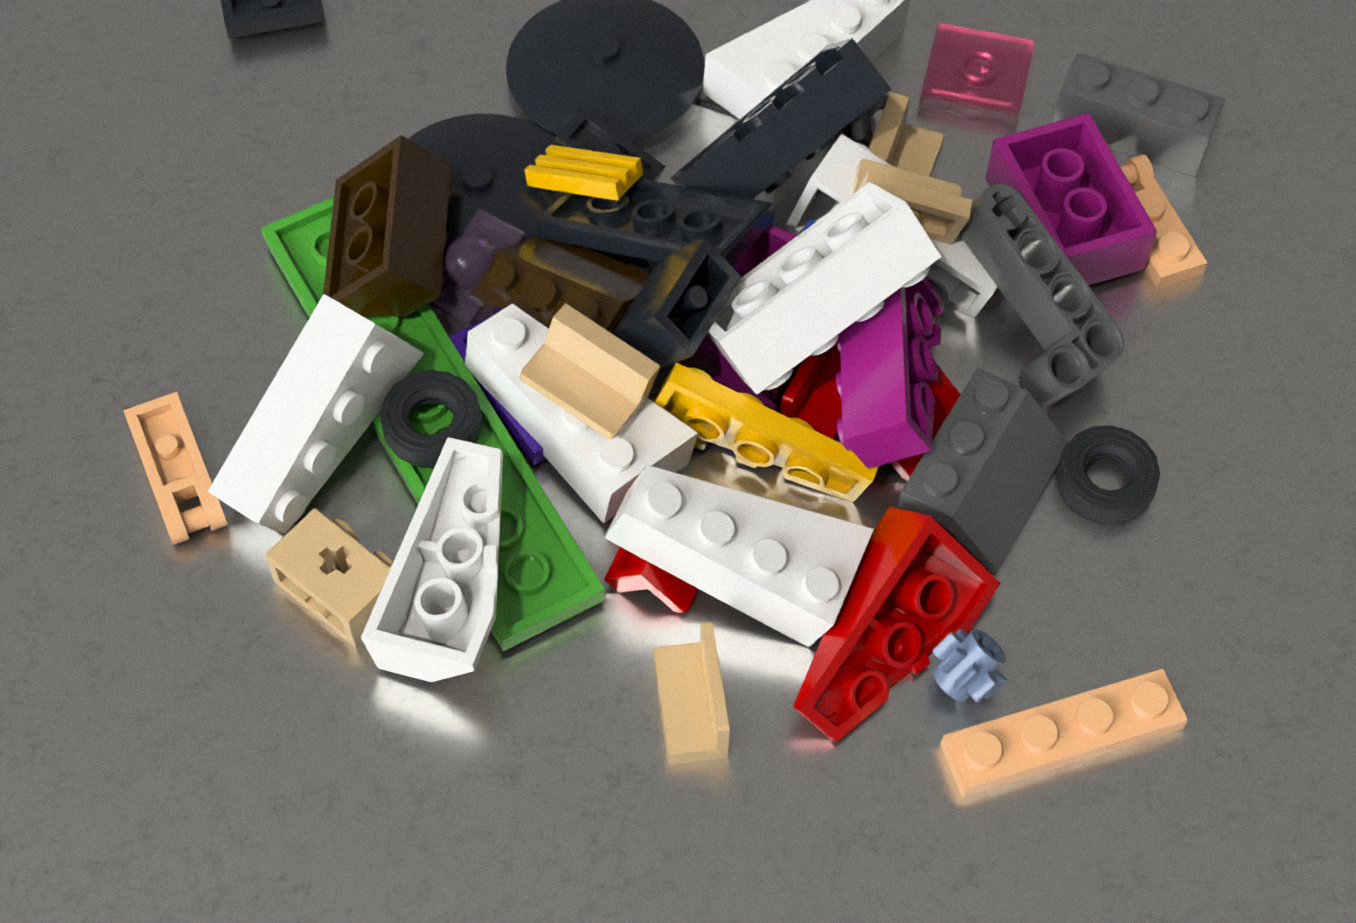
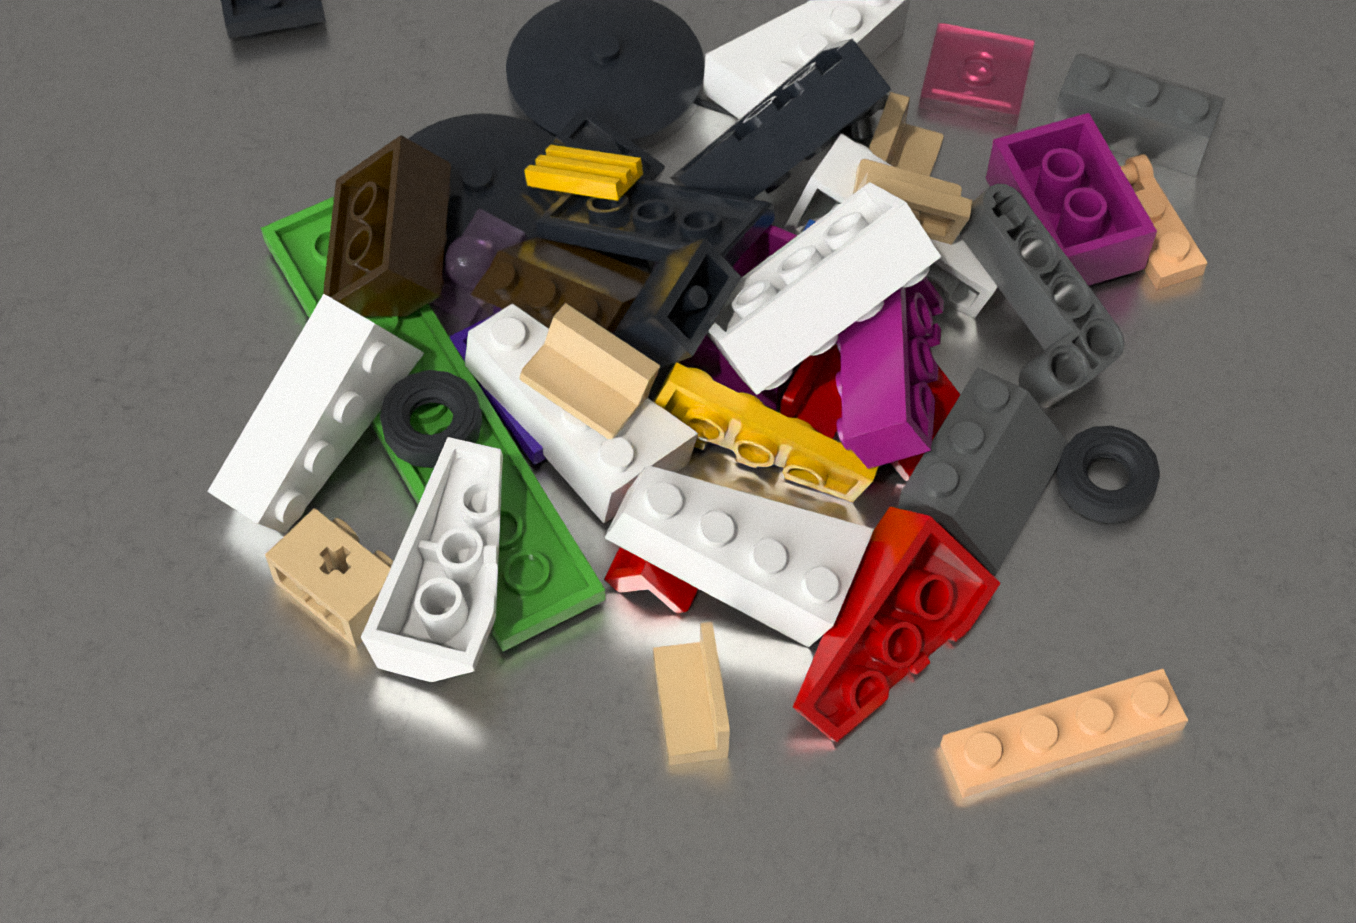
(174, 466): light nougat plate -> none
(969, 665): sand blue gear -> none

